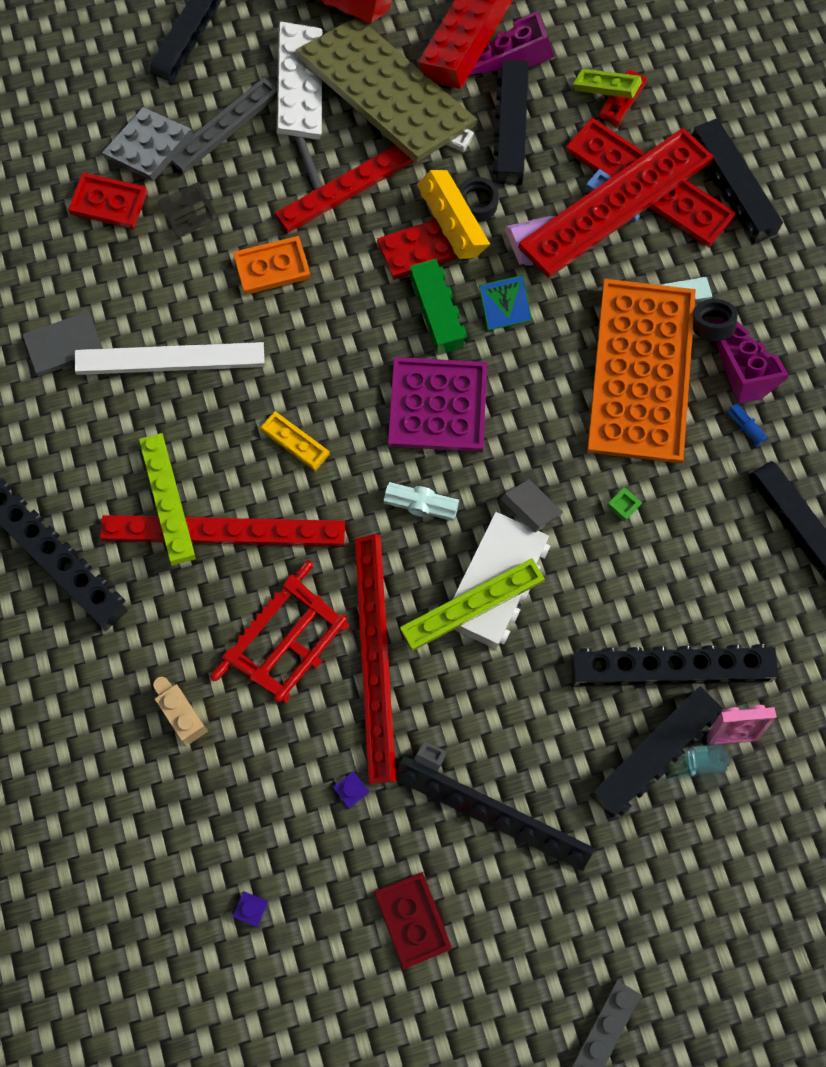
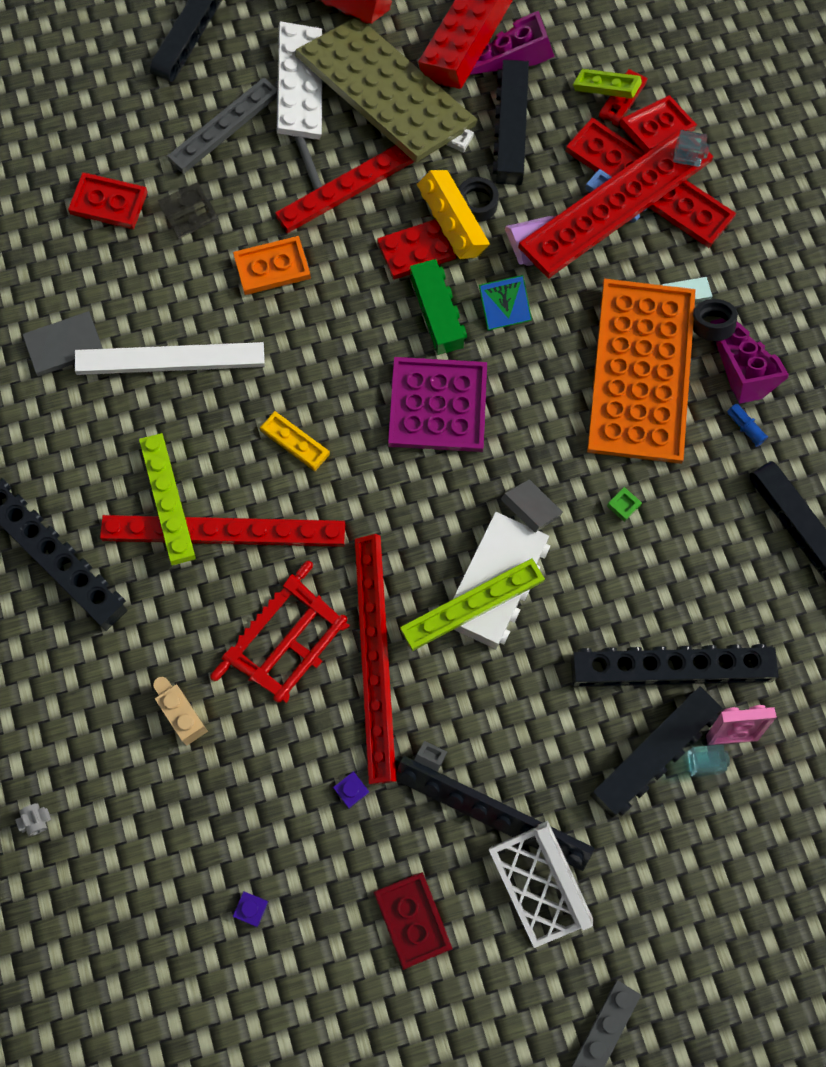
(33, 819): none -> light grey gear
(148, 144): dark grey plate -> none
(421, 501): light aqua piece -> none
(564, 882): none -> white fence
(656, 123): none -> red plate
(690, 148): none -> clear light blue brick
(738, 183): black brick -> none

